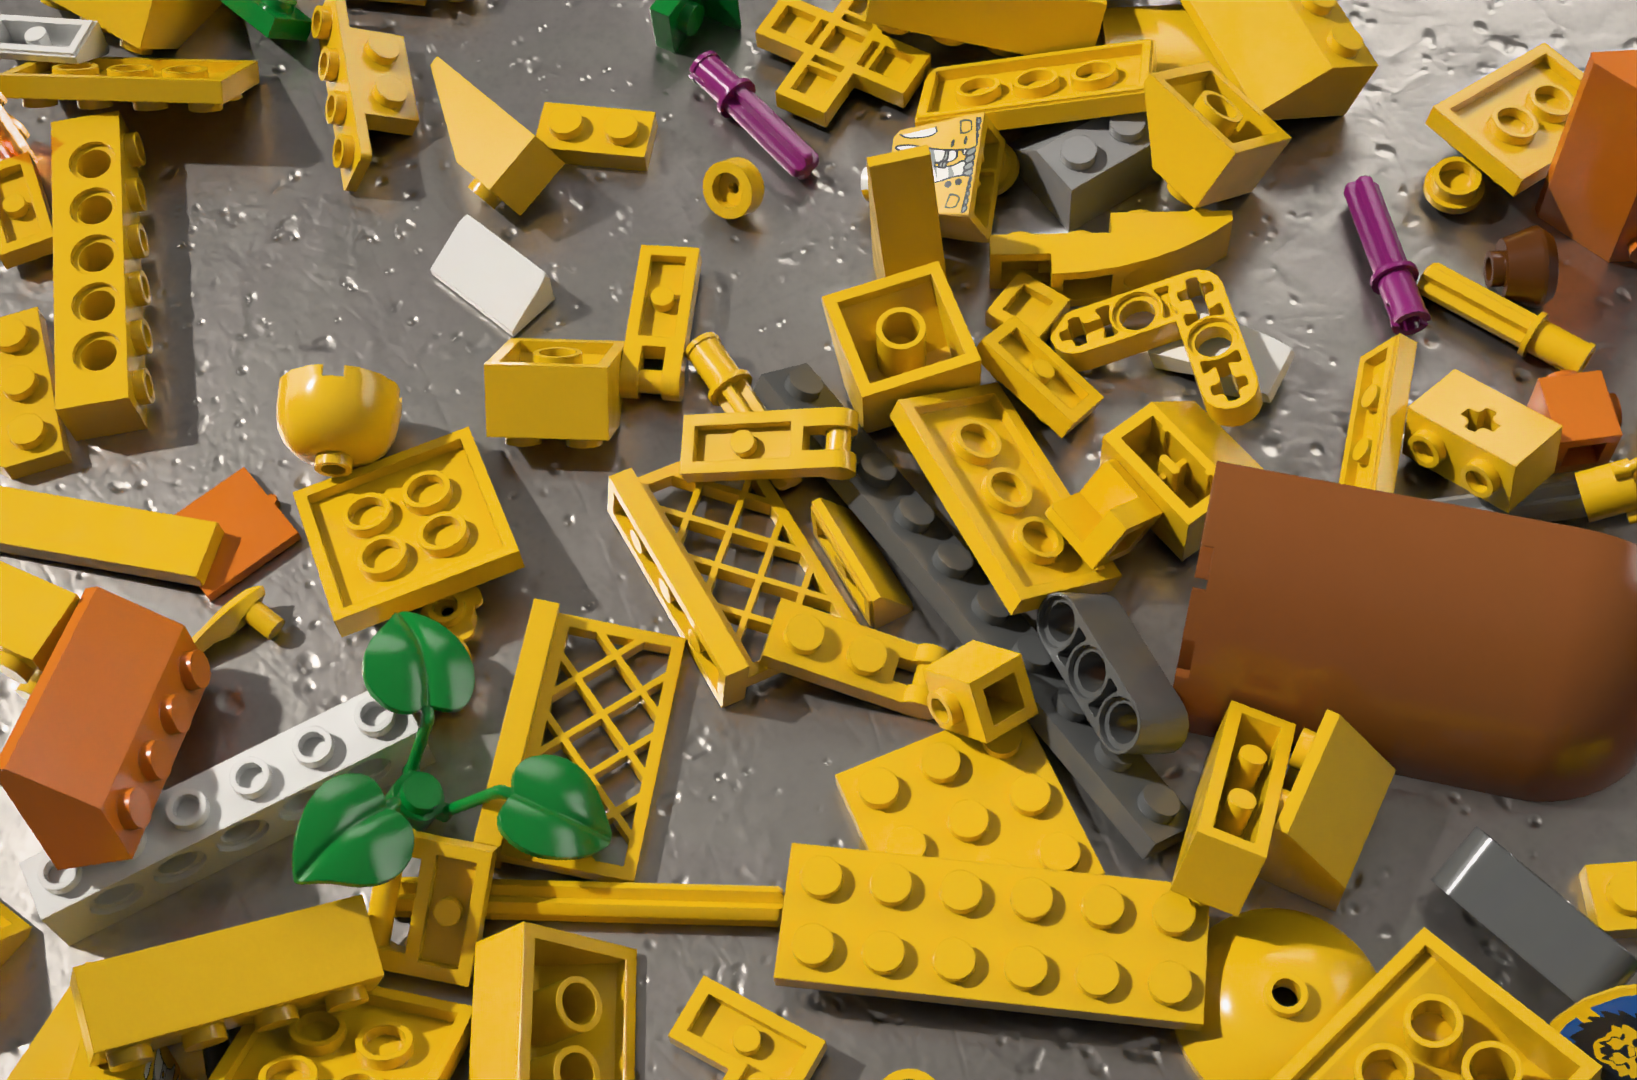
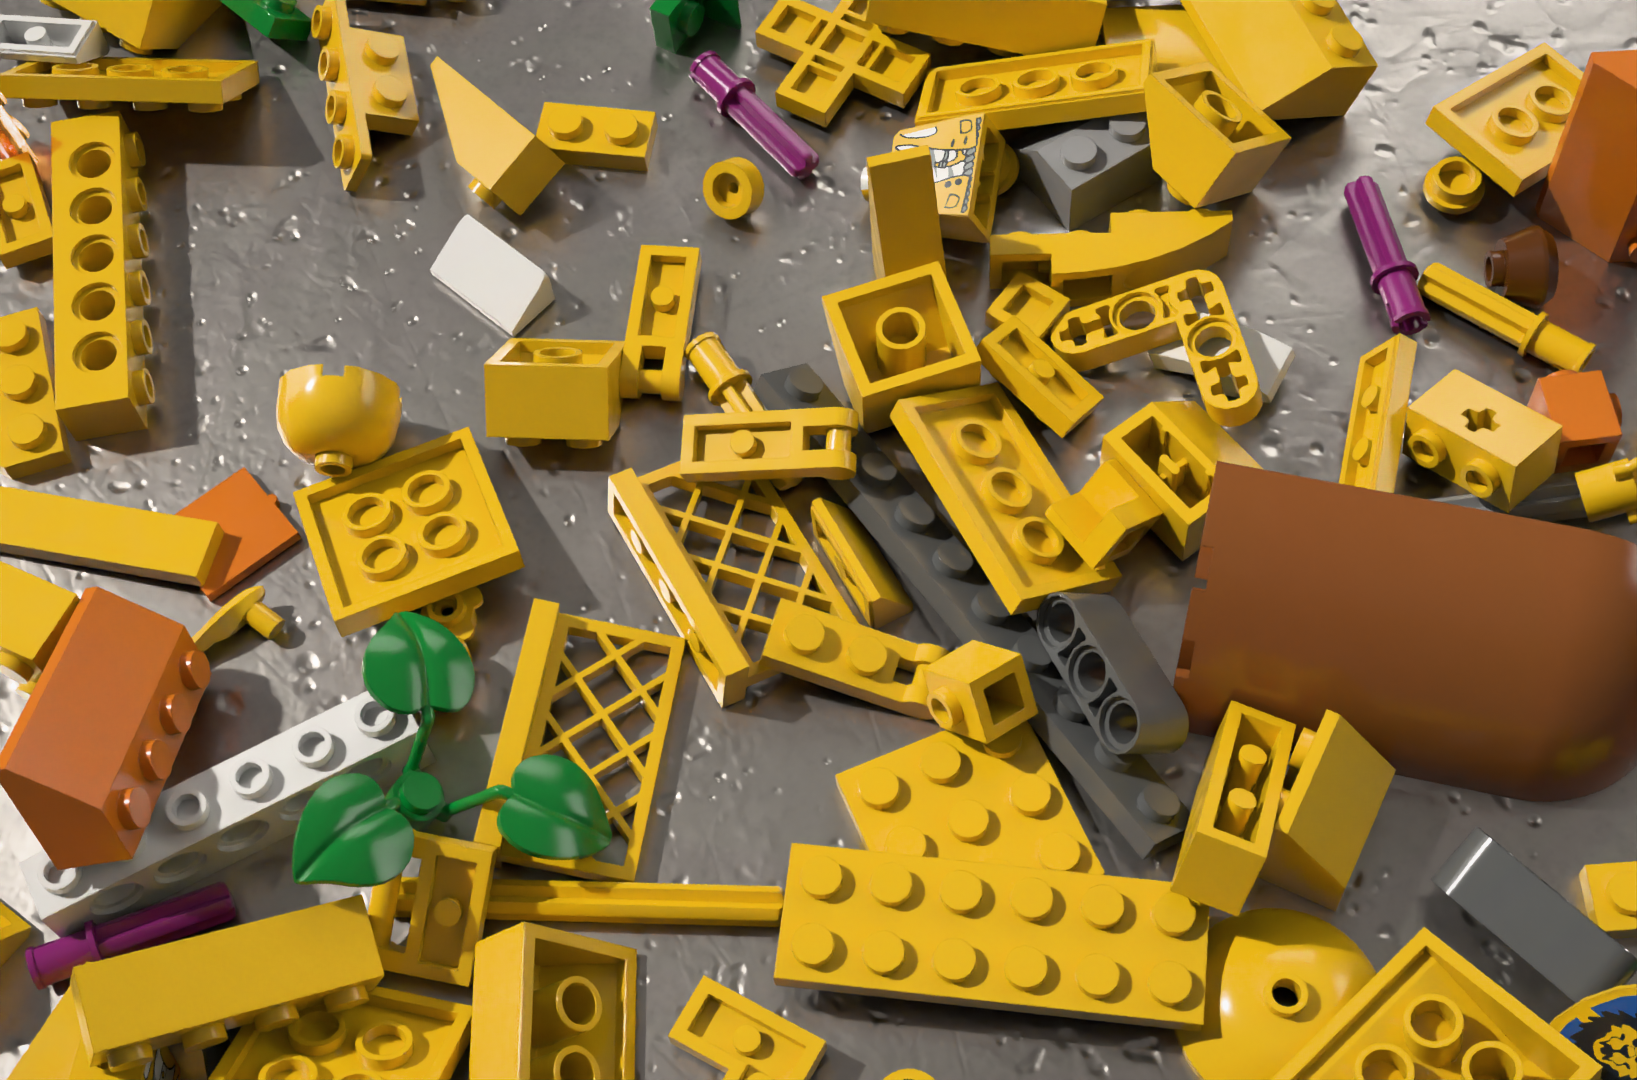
(131, 933): none -> magenta axle

